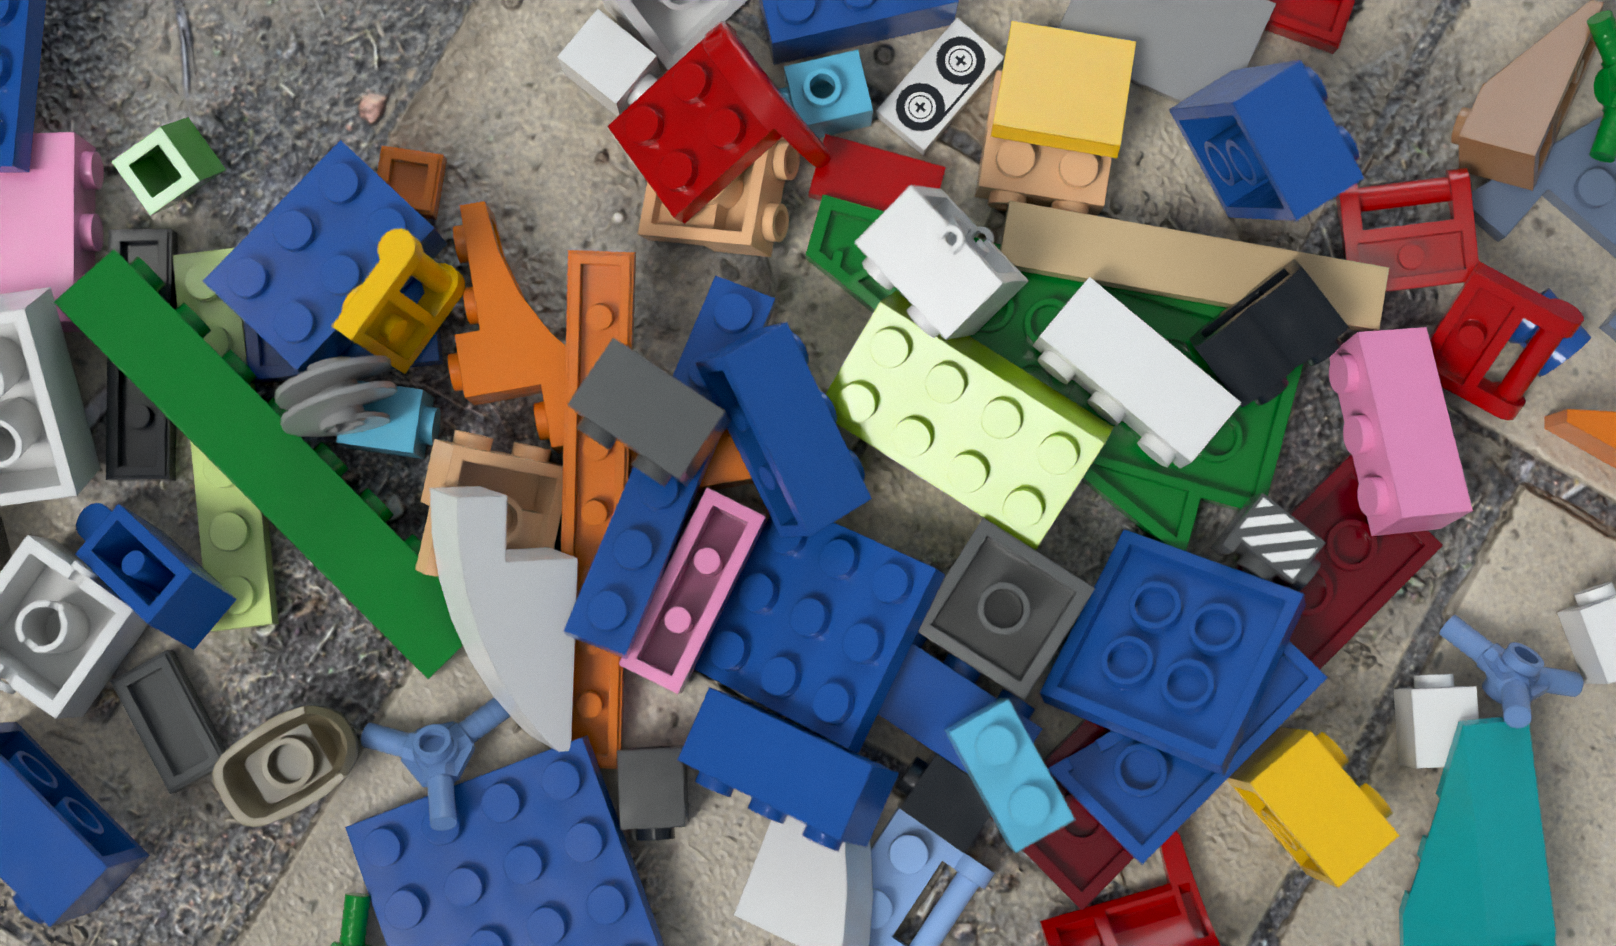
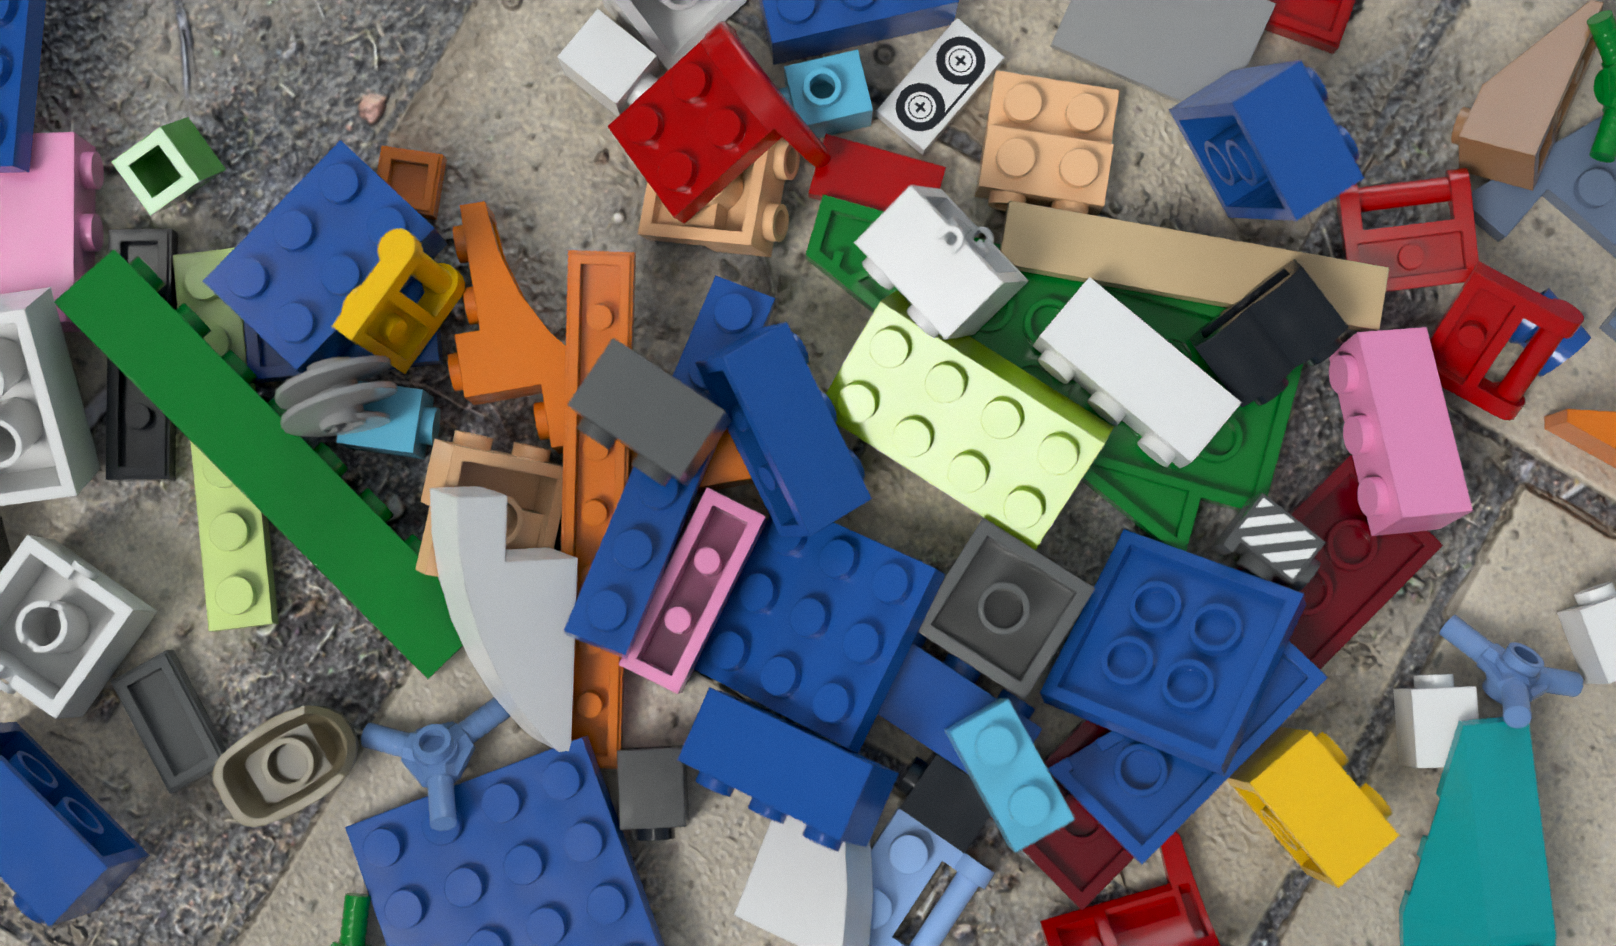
(151, 573): blue brick -> none
(1064, 89): yellow tile -> none

